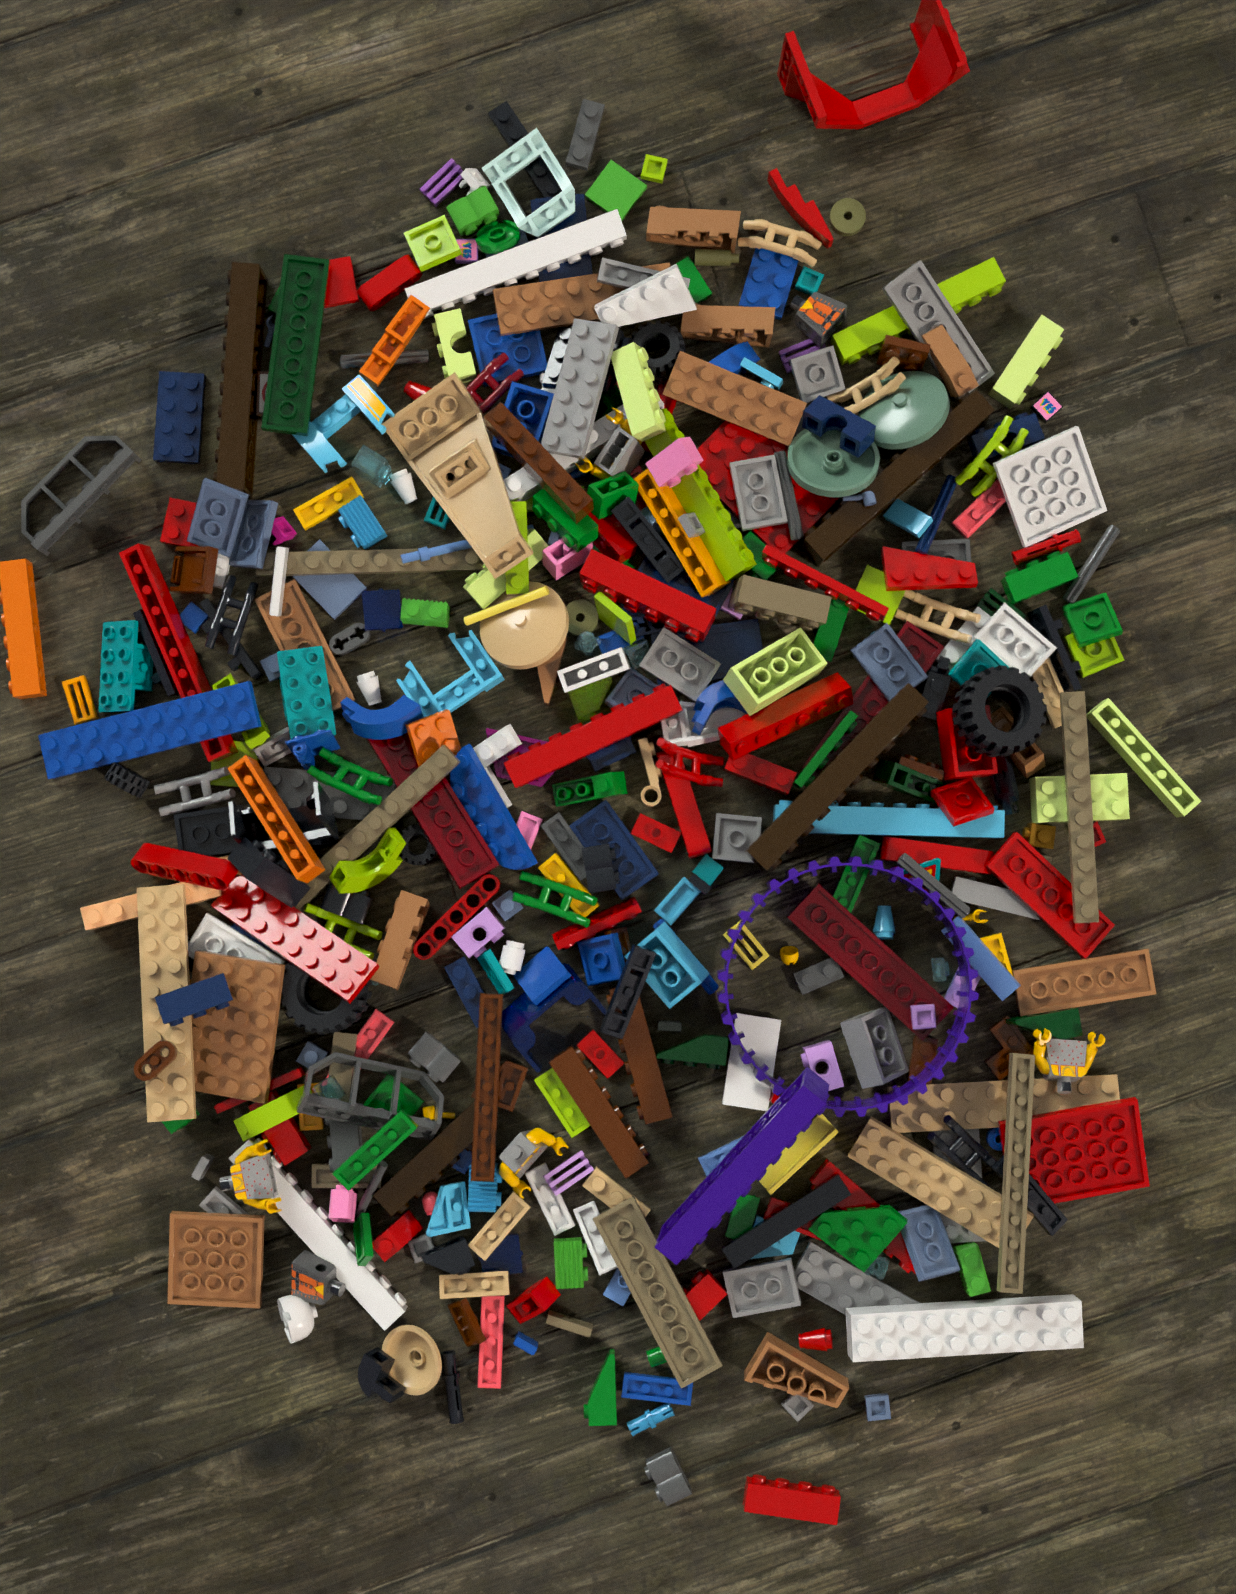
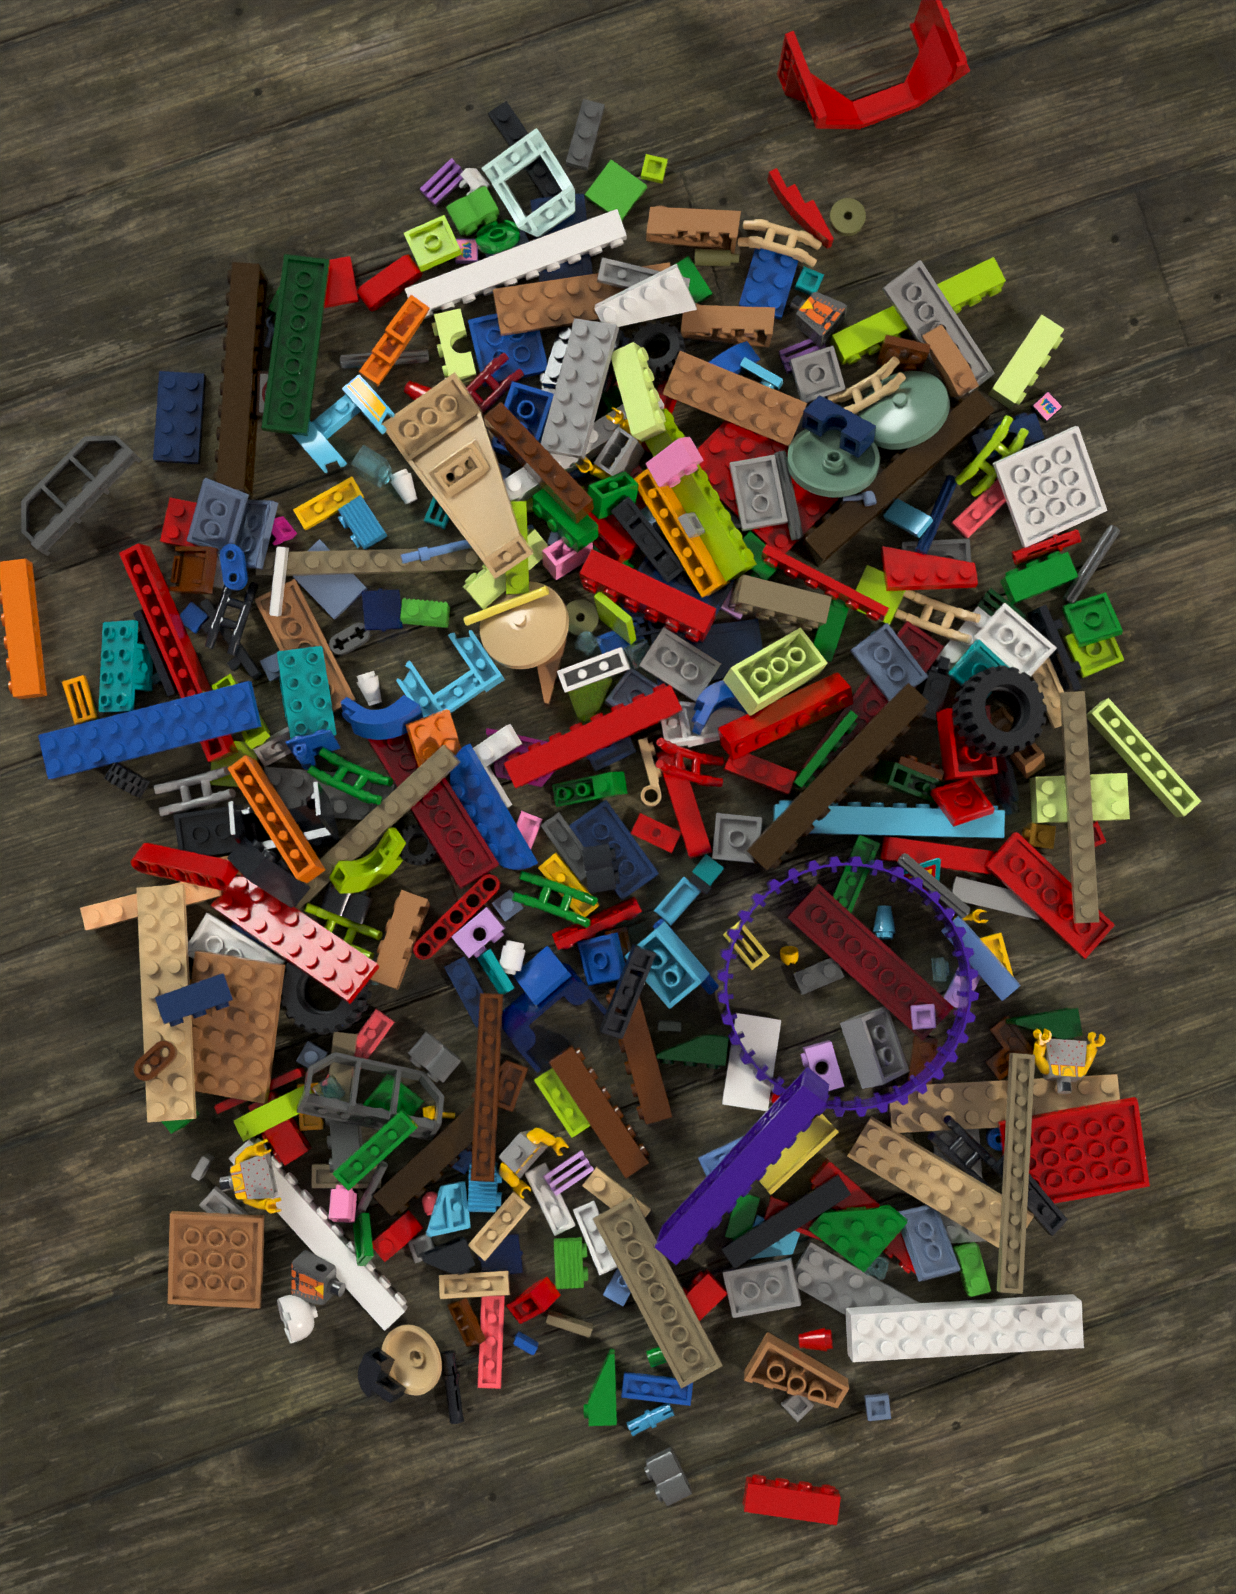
(233, 566): none -> blue plate
(600, 1054): red plate -> none
(1084, 982): medium nougat plate -> none

